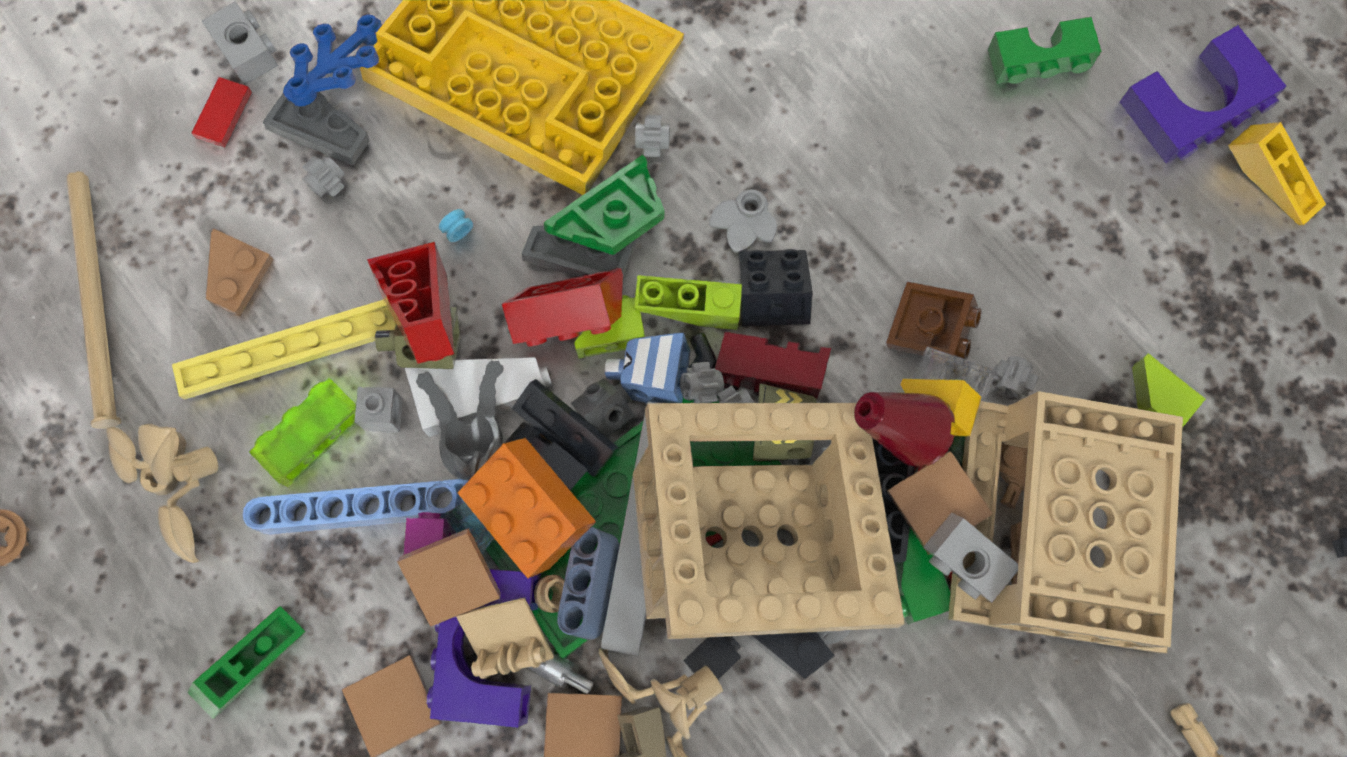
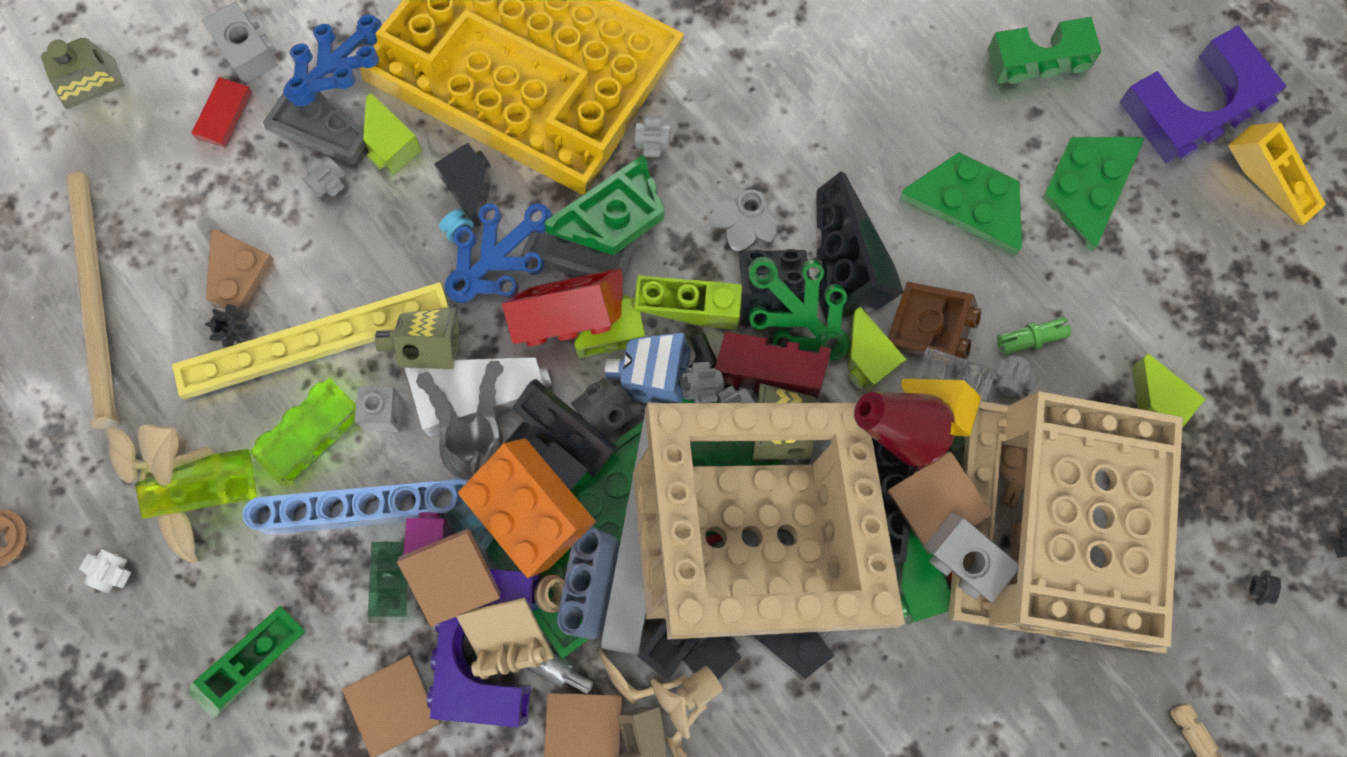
(80, 71): none -> olive torso
(105, 571): none -> white gear
(200, 484): none -> clear neon green slope
(220, 326): none -> black gear
(387, 137): none -> lime slope
(387, 584): none -> clear green brick
(418, 299): red wedge -> none
(466, 179): none -> black slope
(494, 256): none -> blue plant
(666, 654): none -> black brick
(801, 313): none -> green plant
(852, 251): none -> black wedge
(871, 354): none -> lime slope
(972, 199): none -> green wing
(1033, 336): none -> bright green pin
(1090, 182): none -> green wing
(1265, 588): none -> black plate

